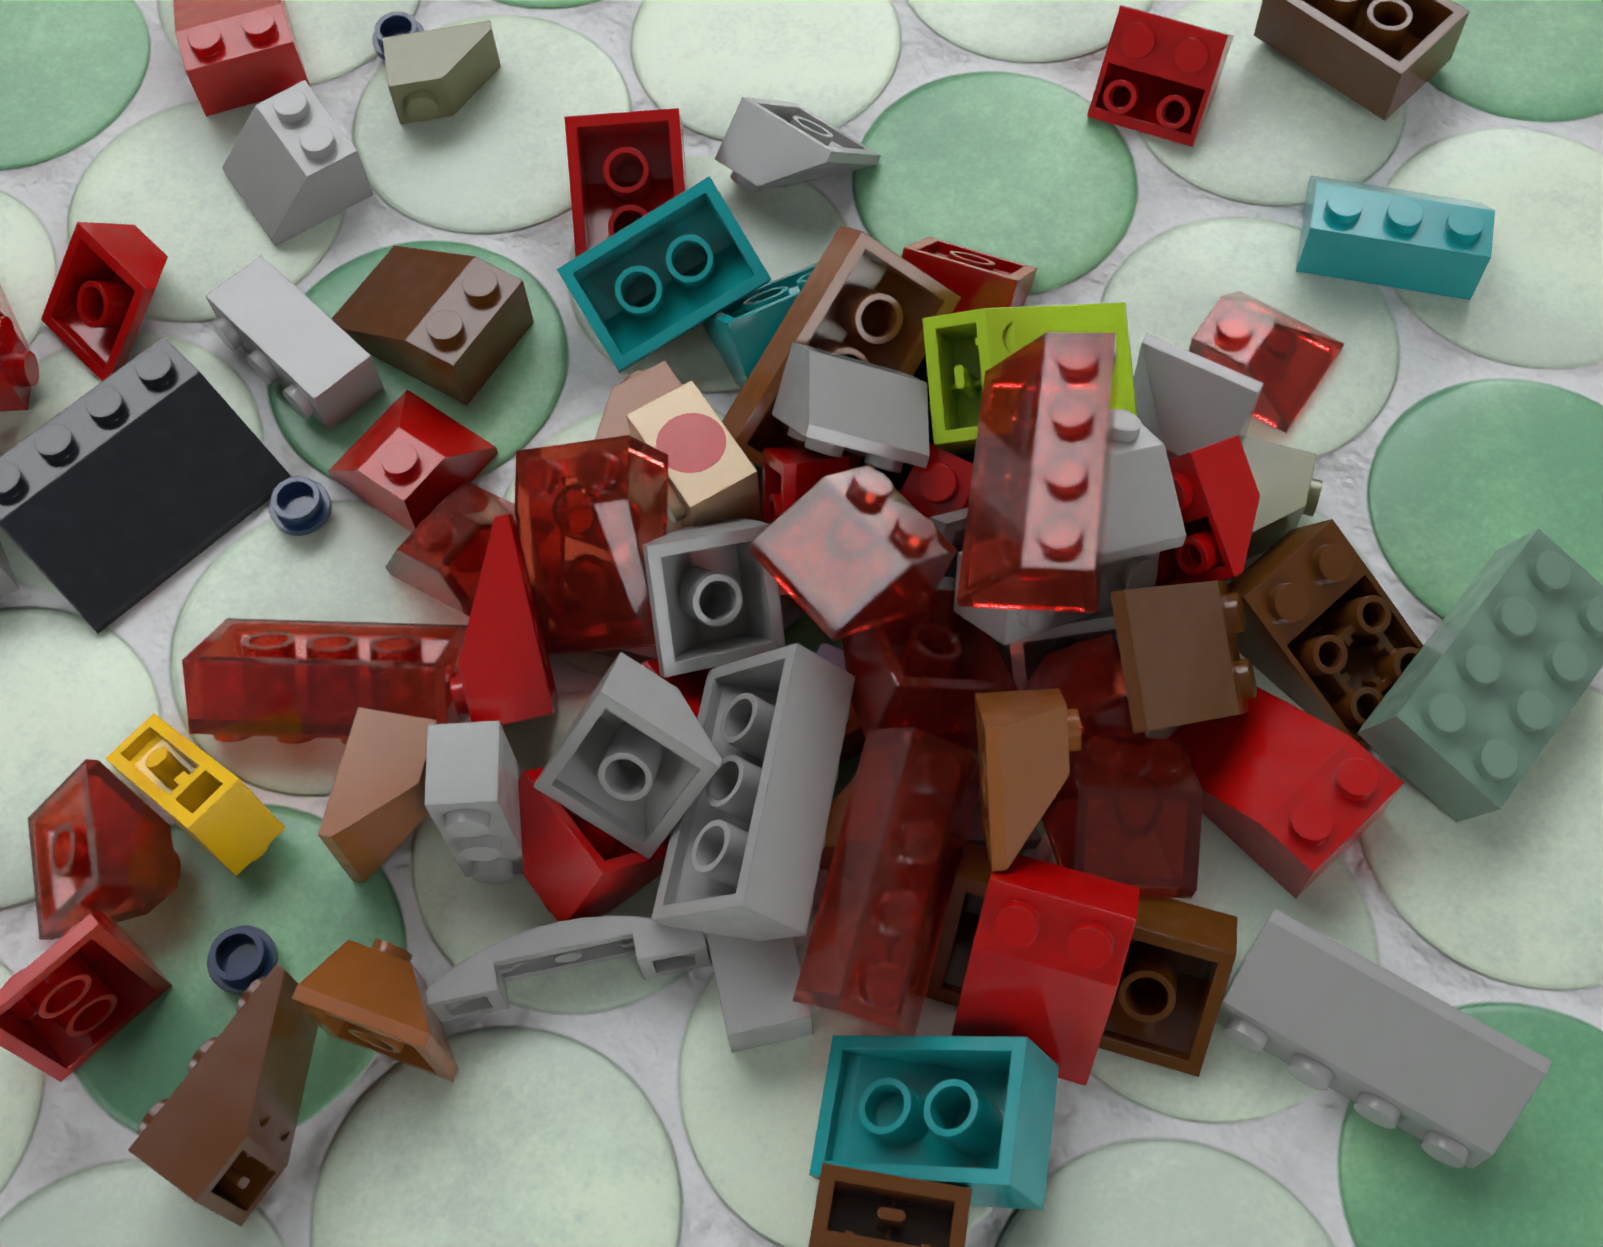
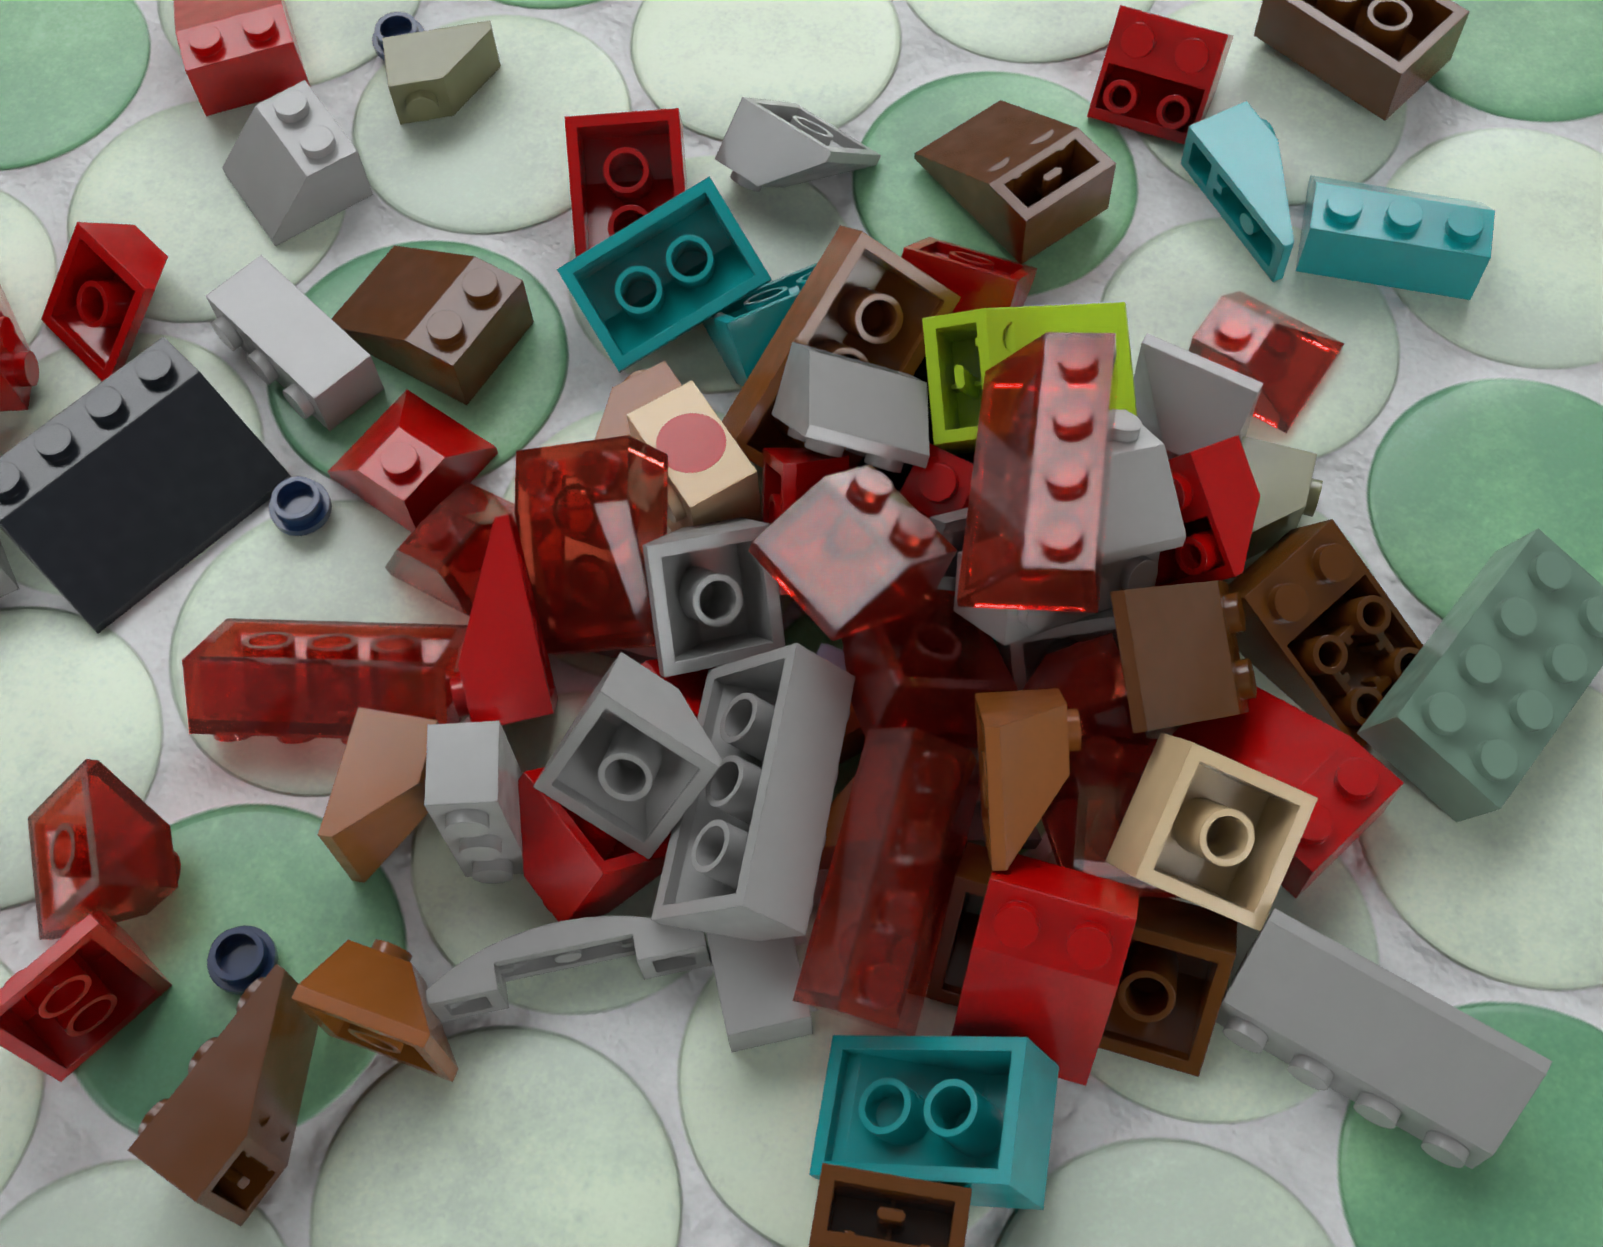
(197, 794): yellow slope -> none
(1021, 176): none -> reddish brown slope
(1211, 830): none -> tan brick
(1242, 175): none -> slope

